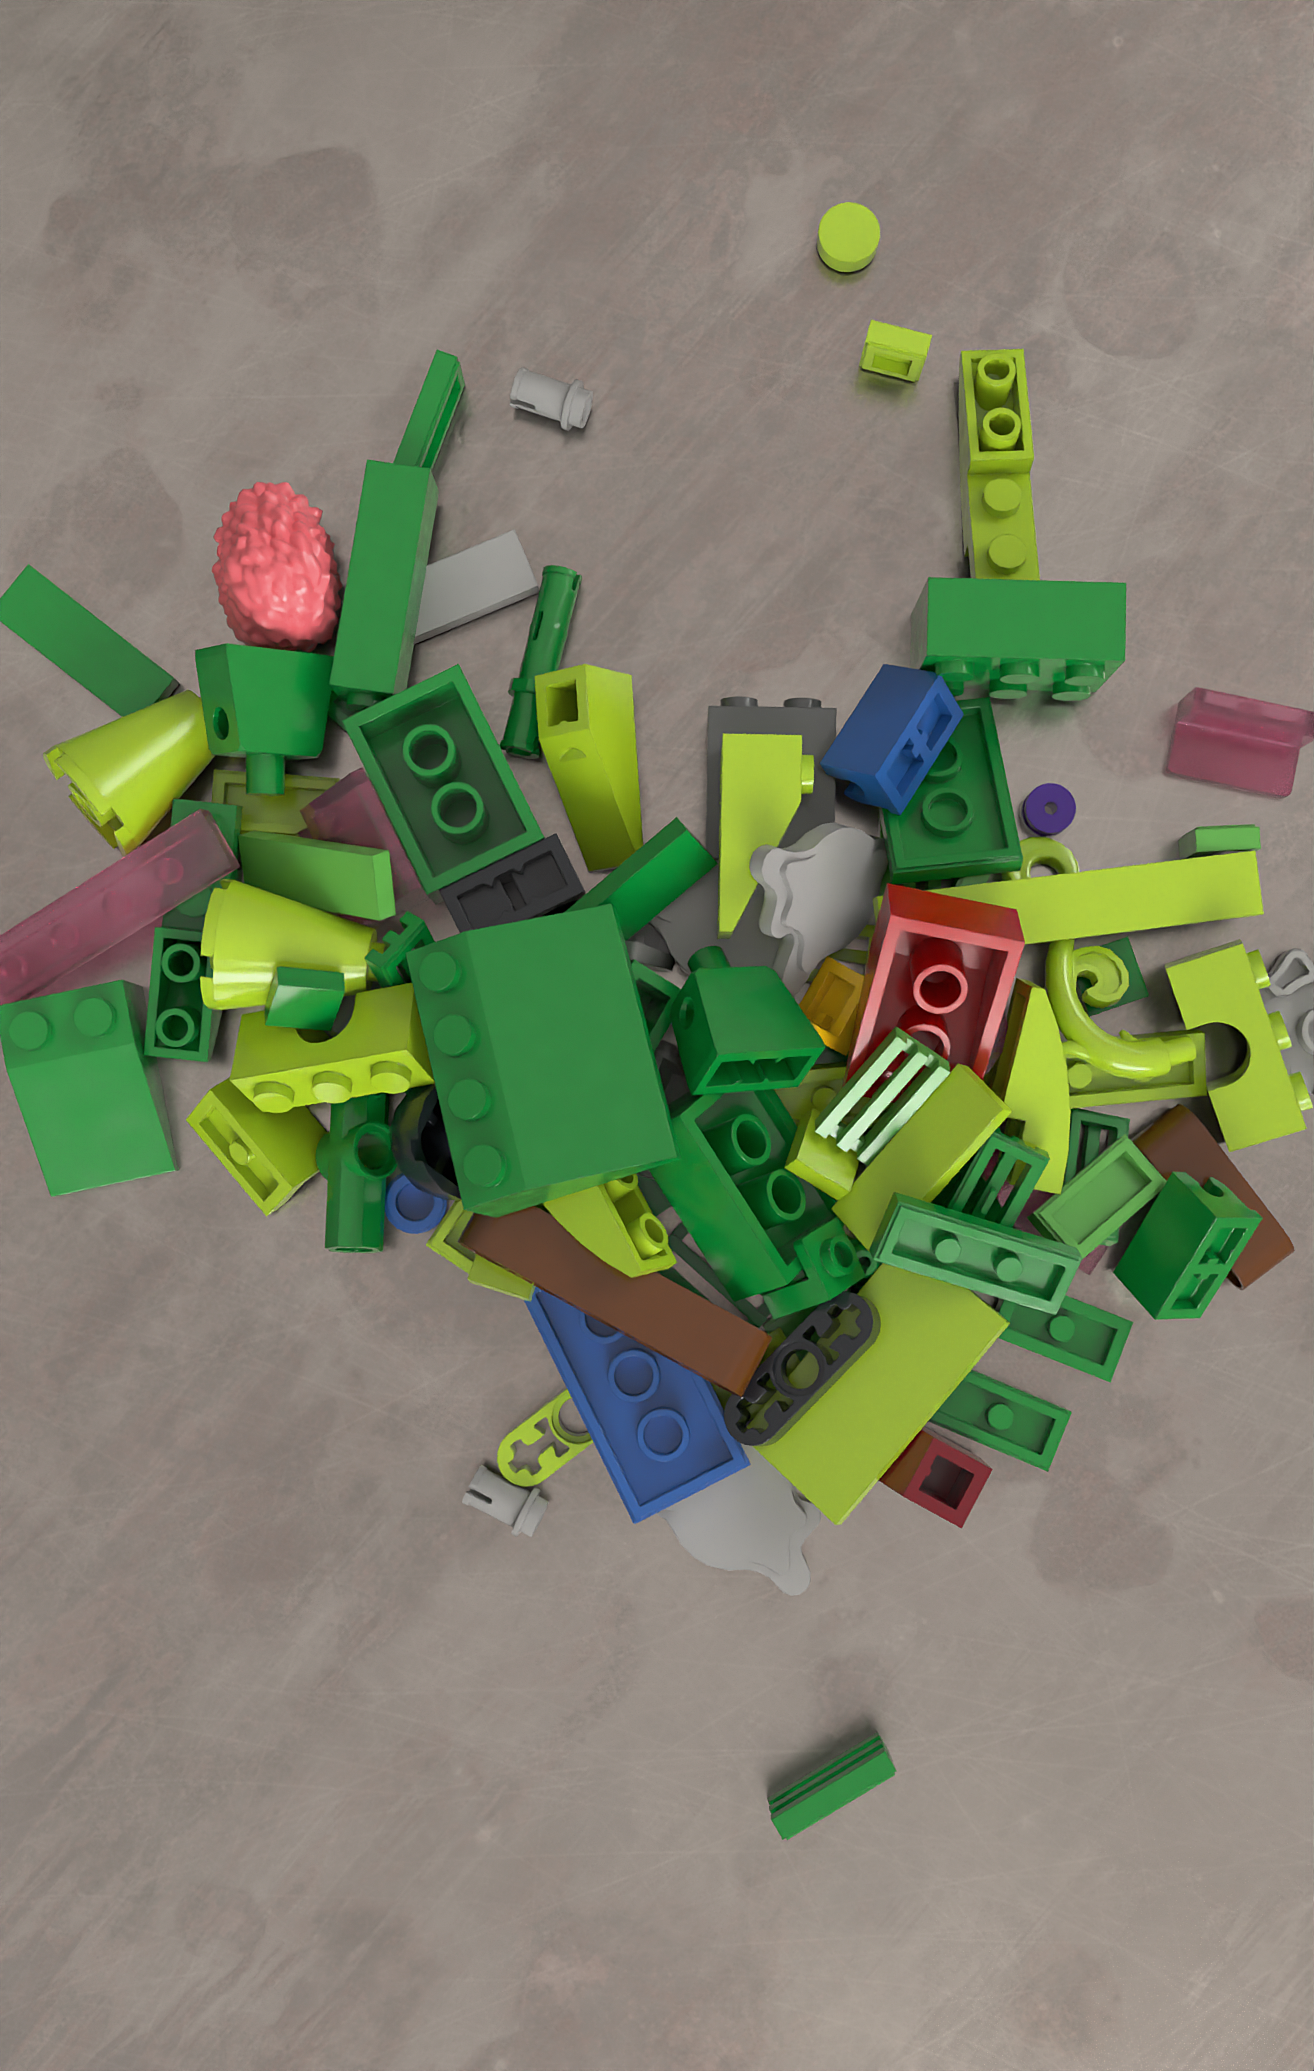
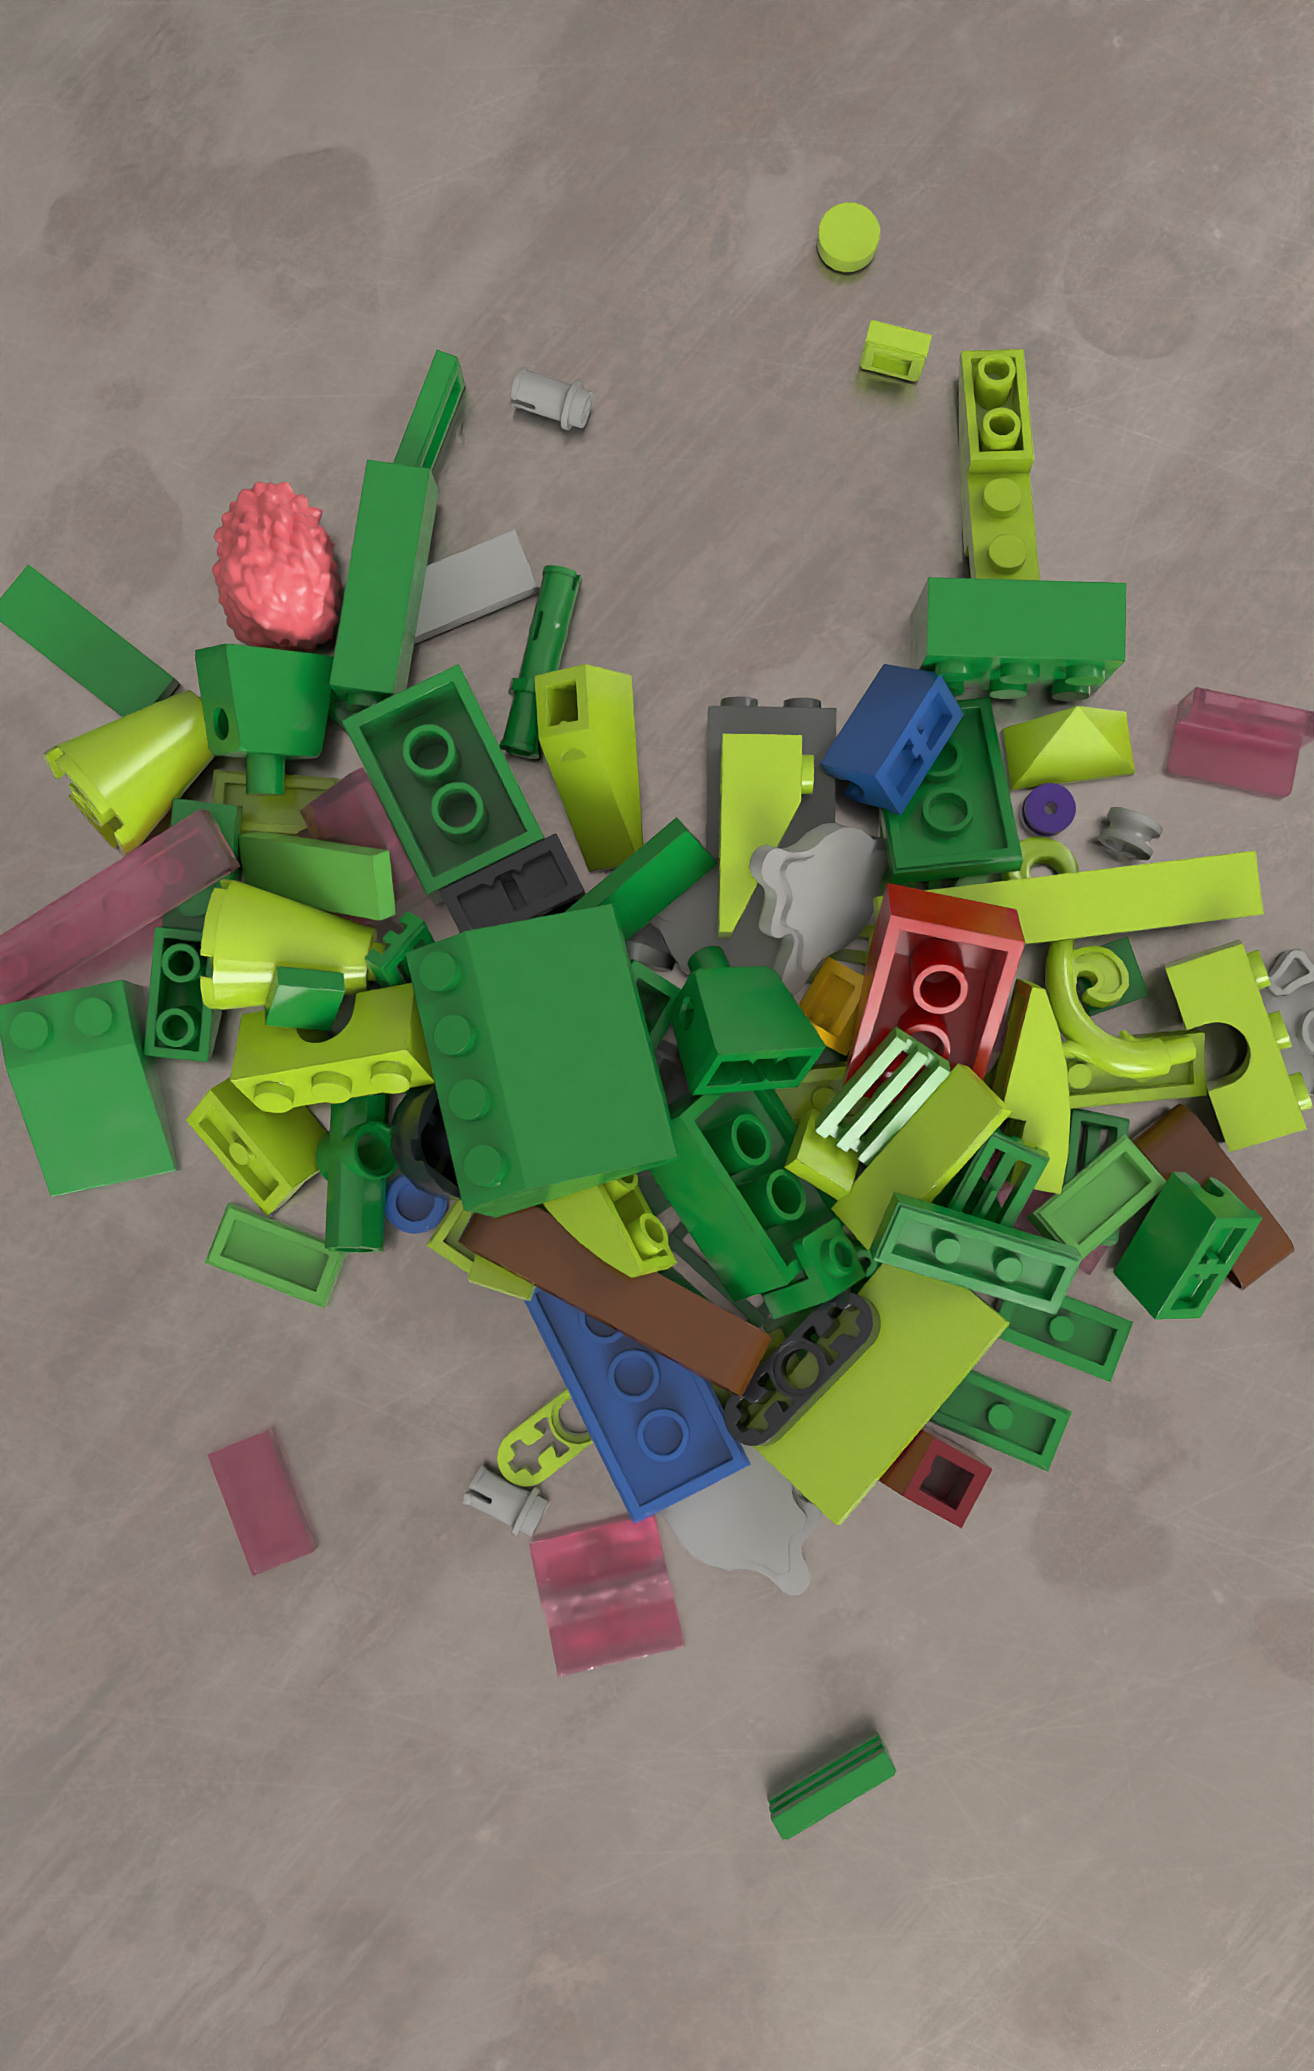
(262, 1502): none -> clear pink tile
(275, 1255): none -> bright green tile
(607, 1596): none -> clear pink slope
(1067, 748): none -> lime slope
(1130, 833): none -> light grey bush
(1219, 840): bright green tile -> none

